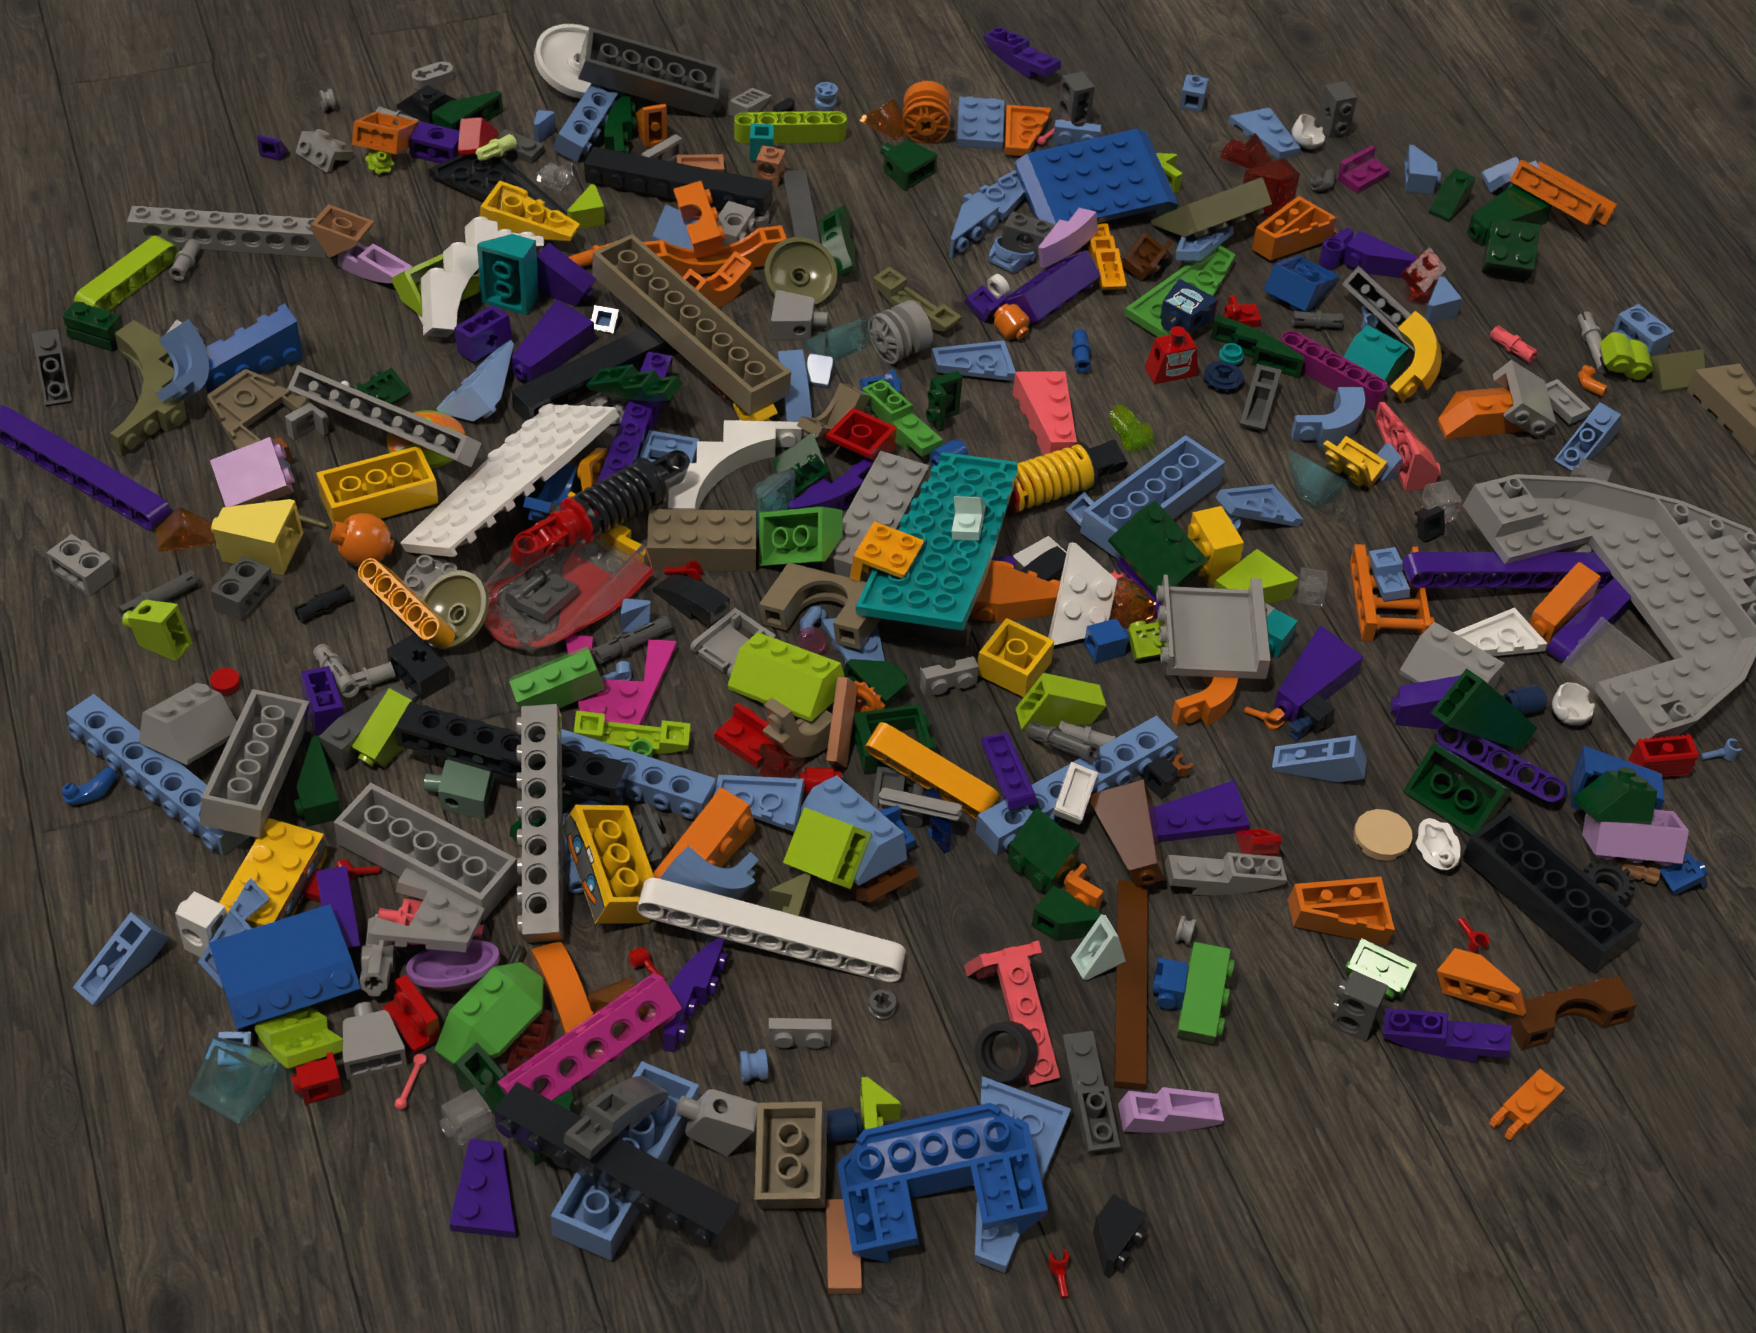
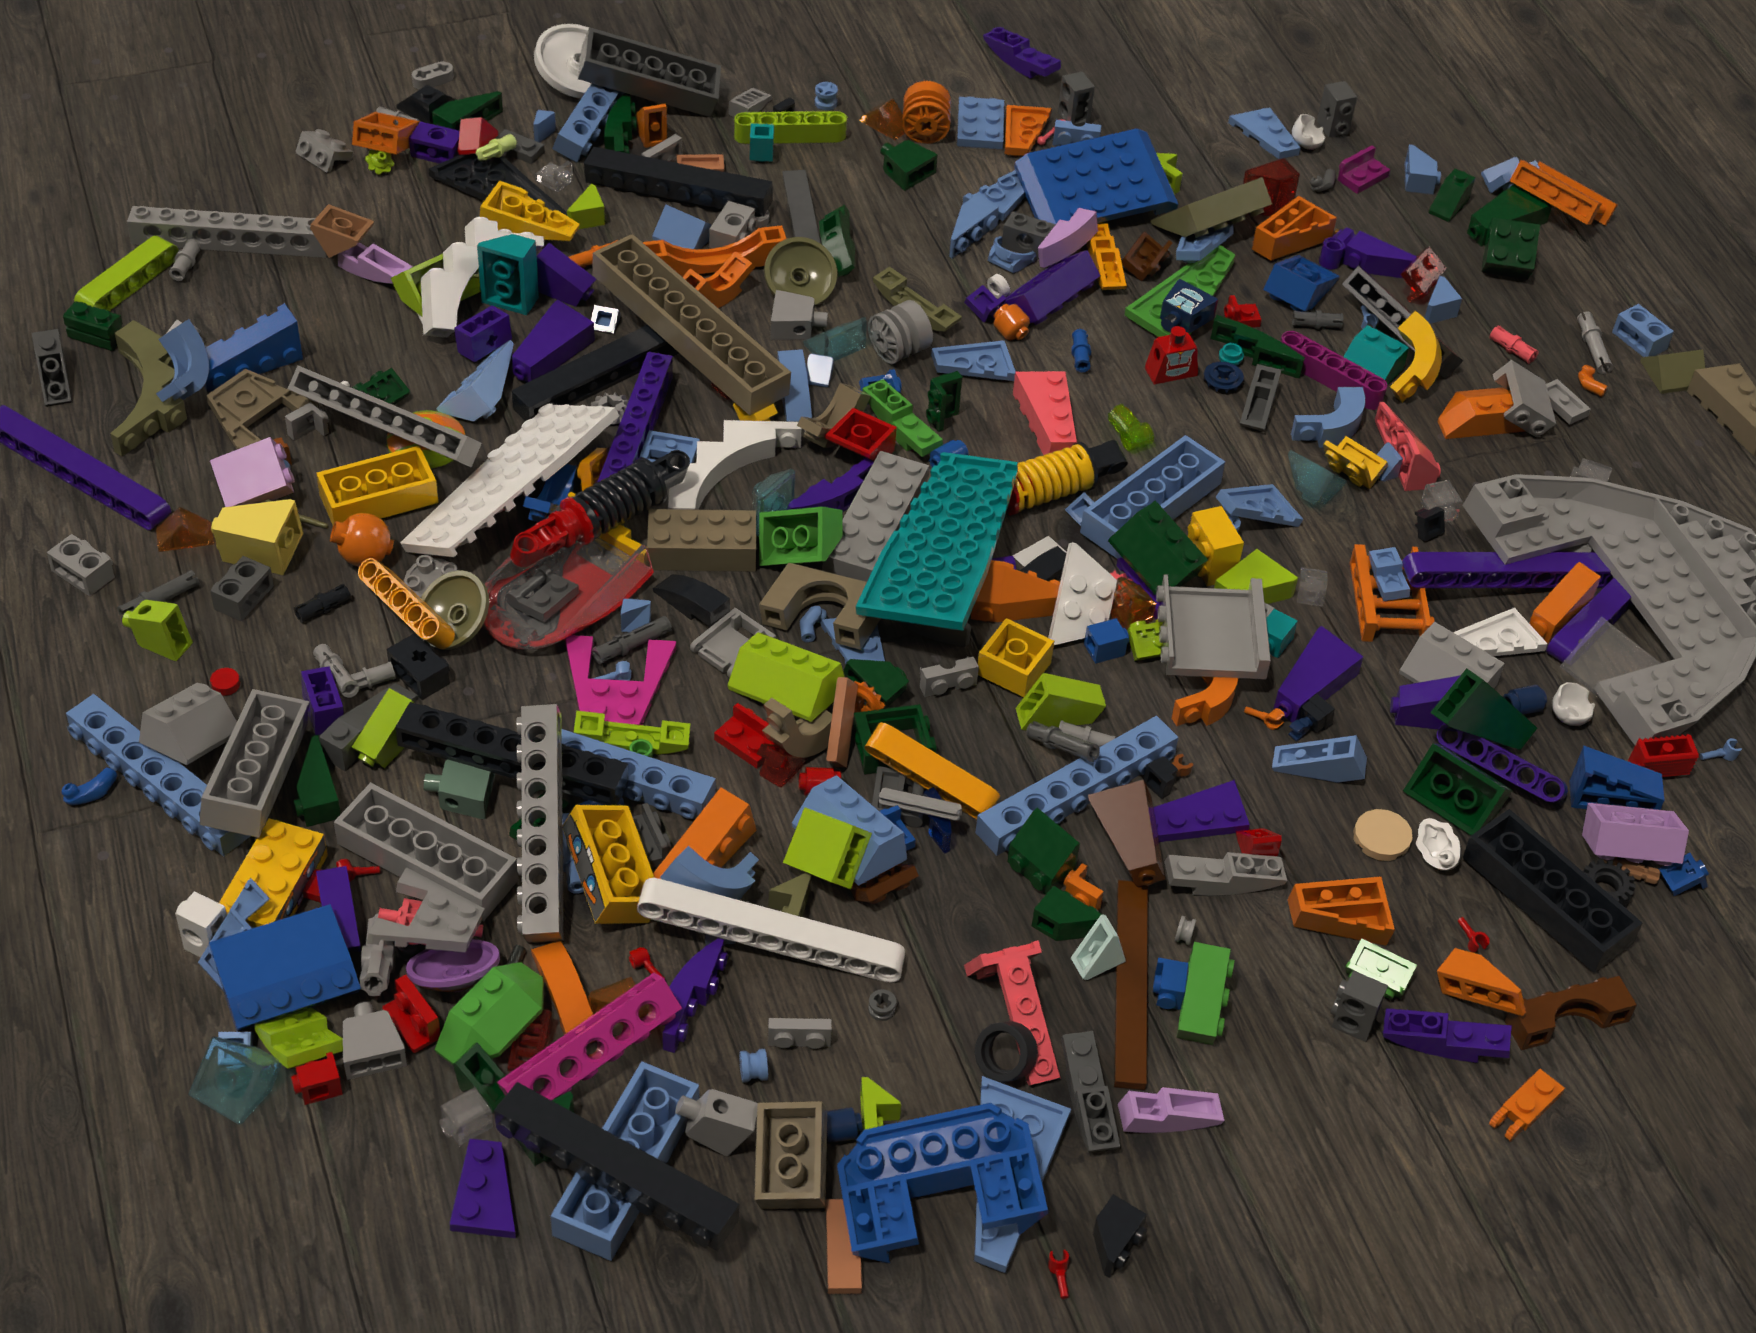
(121, 958): medium blue slope -> none
(271, 147): dark purple slope -> none
(327, 99): light grey bush -> none
(419, 1062): coral hinge -> none
(558, 680): bright green slope -> none
(613, 1111): dark grey slope -> none
(634, 385): dark green slope -> none
(692, 569): red hand -> none
(695, 204): orange arch -> none
(769, 798): medium blue wing -> none
(770, 164): nougat brick -> none
(805, 460): dark green hinge -> none
(811, 639): clear pink tile -> none
(885, 550): light orange bracket -> none
(968, 518): light aqua slope -> none
(1008, 771): dark purple tile -> none
(1075, 793): white tile -> none
(1193, 93): medium blue brick -> none
(1246, 155): clear red slope -> none
(1590, 437): medium blue slope -> none
(1619, 798): dark green slope -> none
(1626, 356): lime brick -> none

